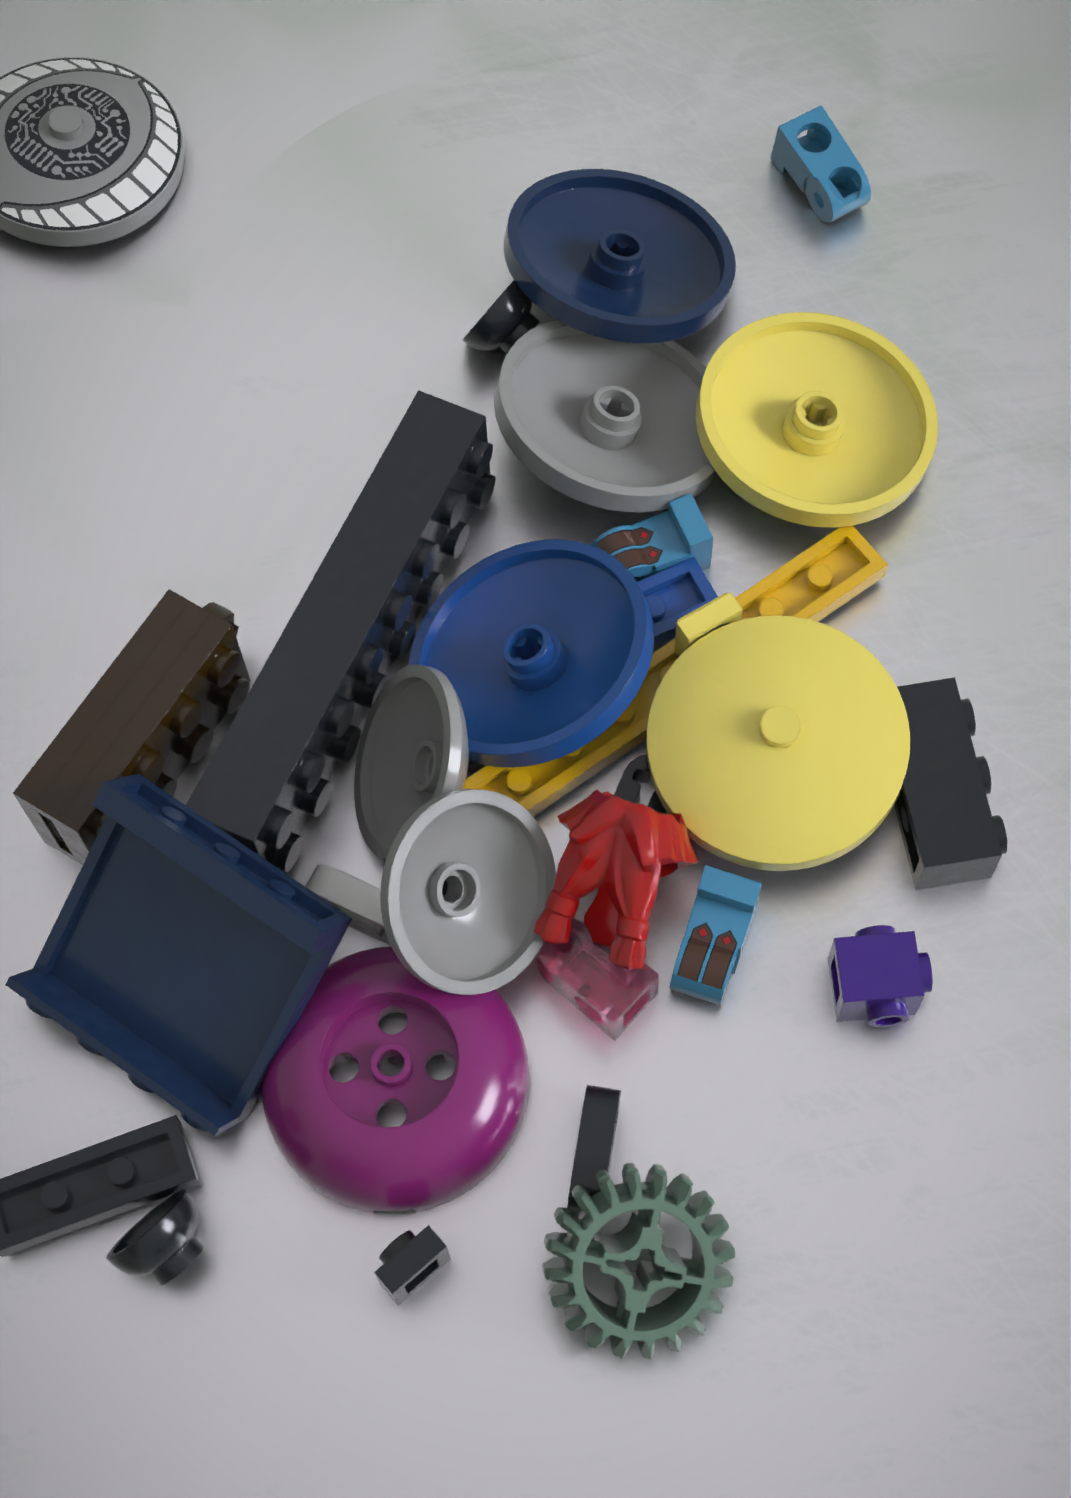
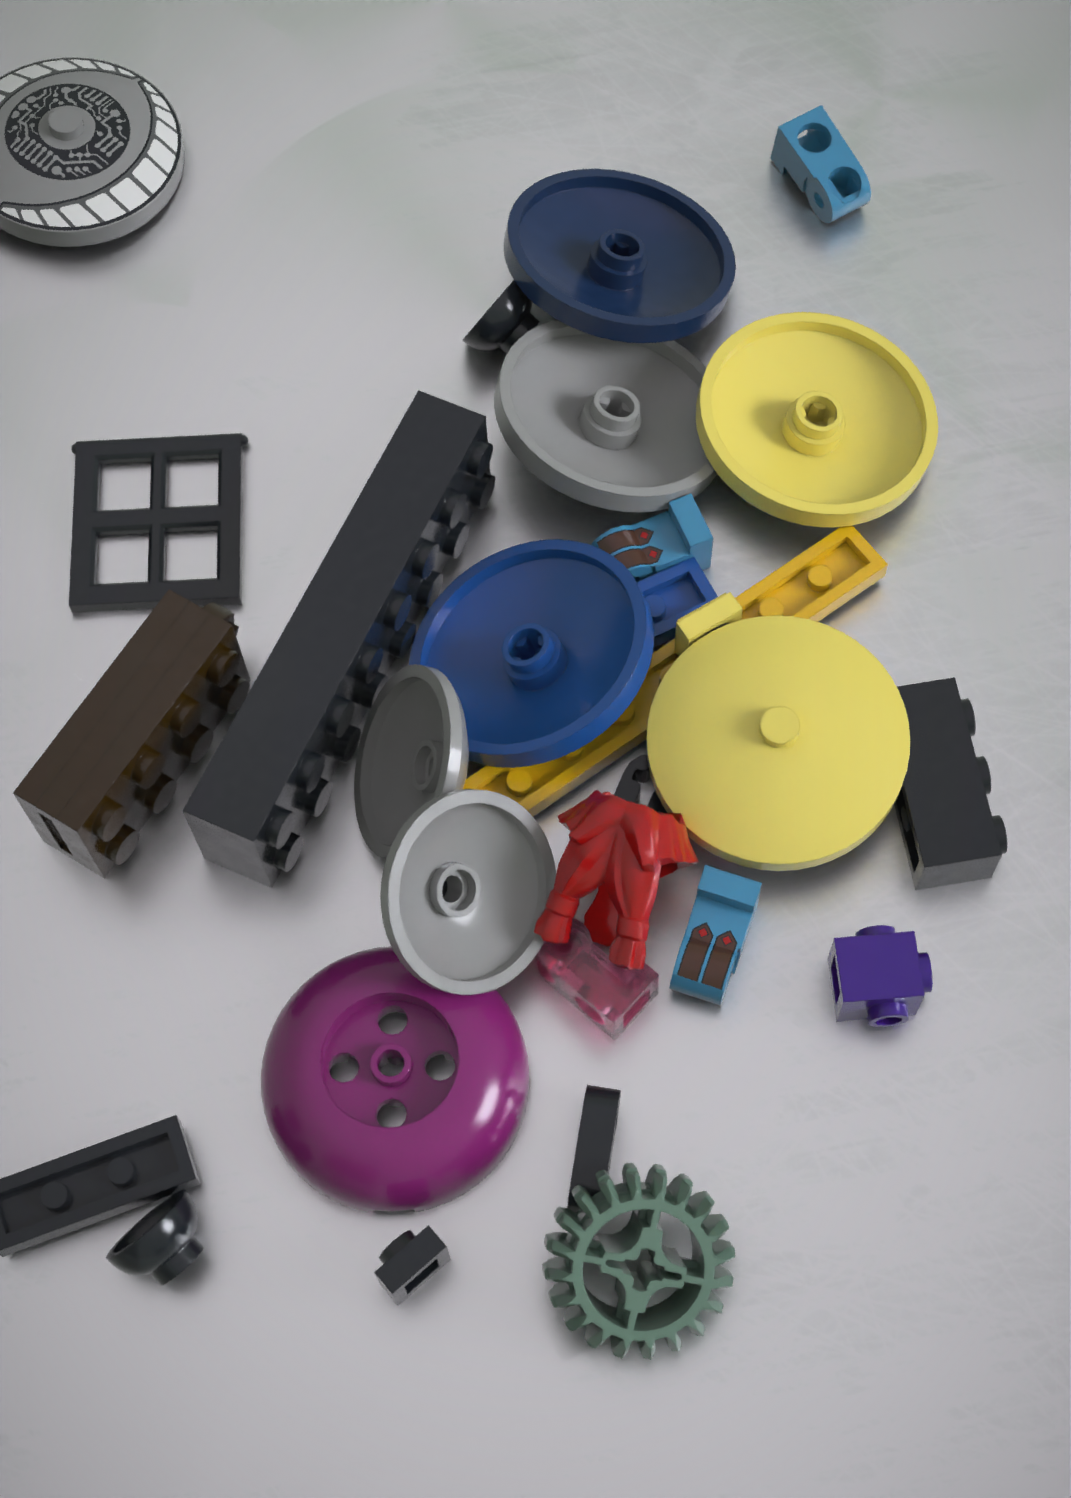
(157, 520): none -> black window
(181, 955): dark blue panel -> none
(352, 897): white beam -> none

